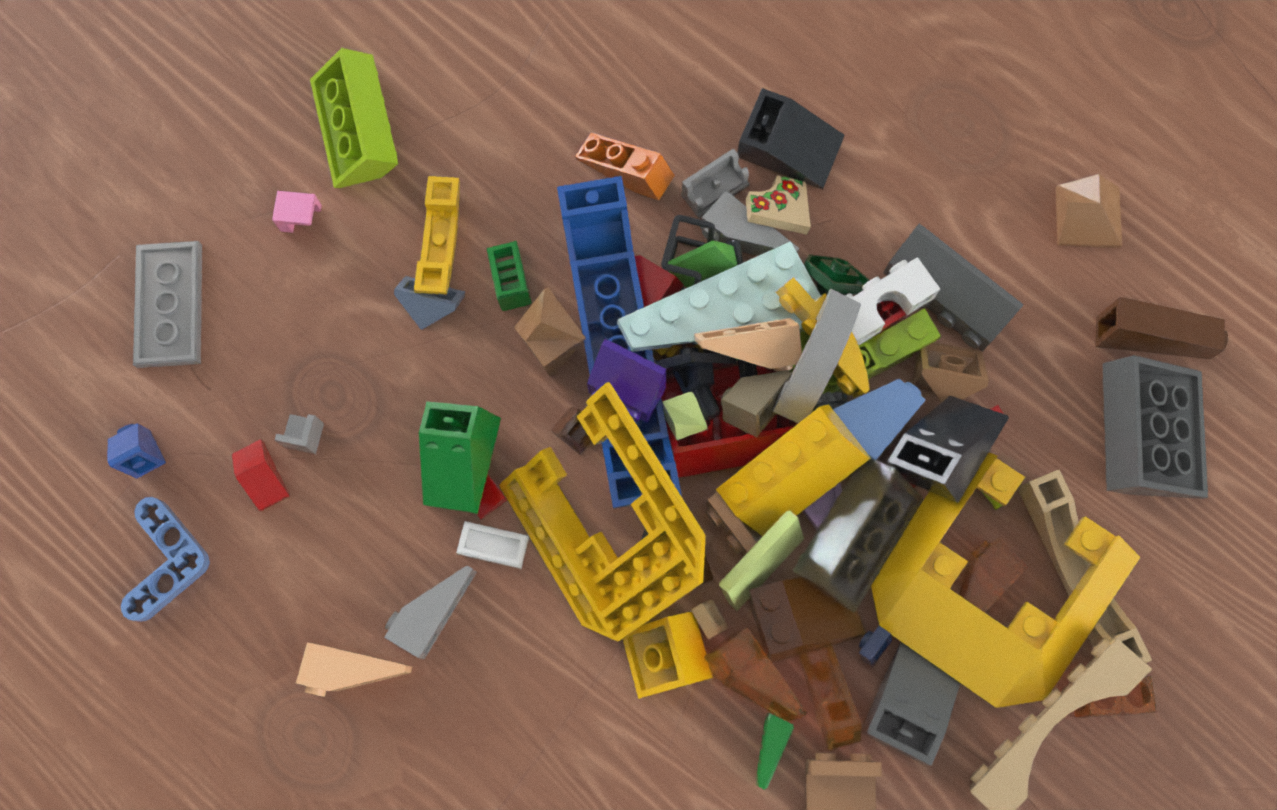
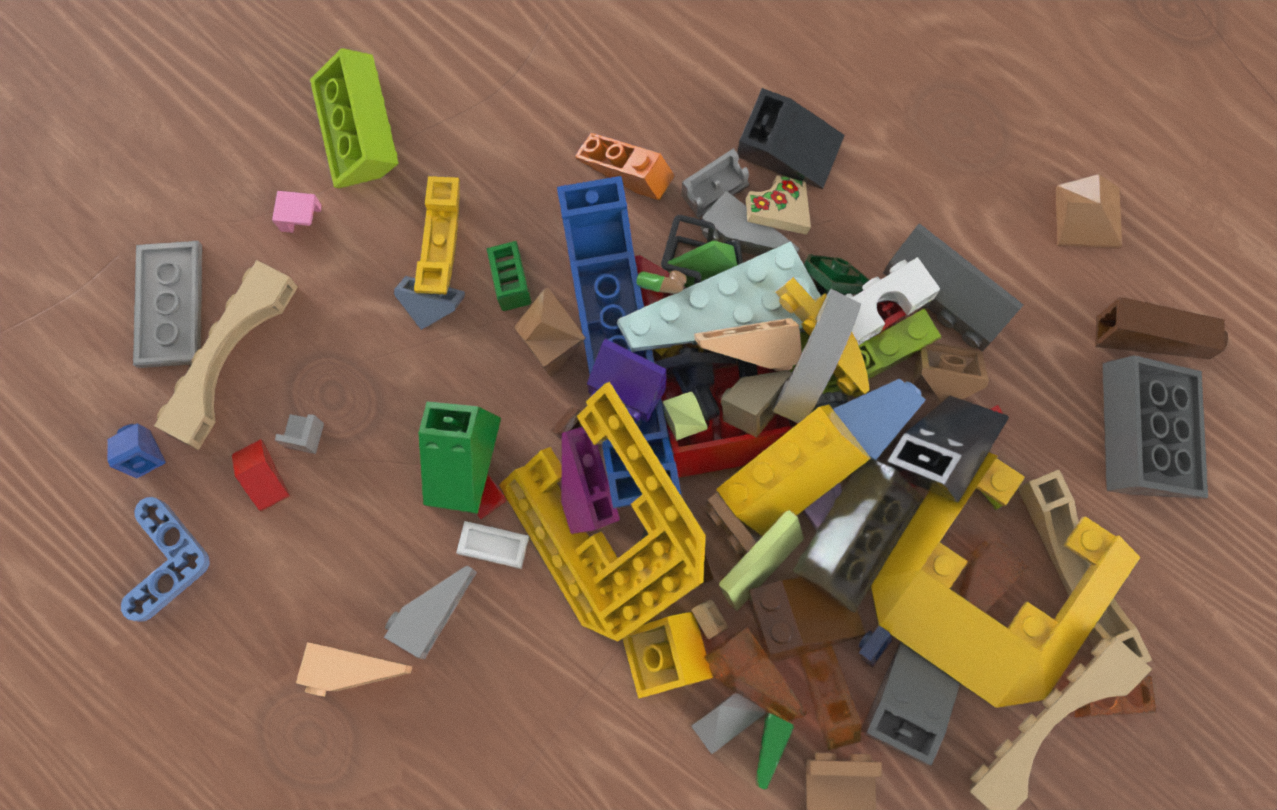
(191, 408): none -> tan arch
(584, 484): none -> magenta slope
(658, 283): none -> arm
(726, 721): none -> light grey slope

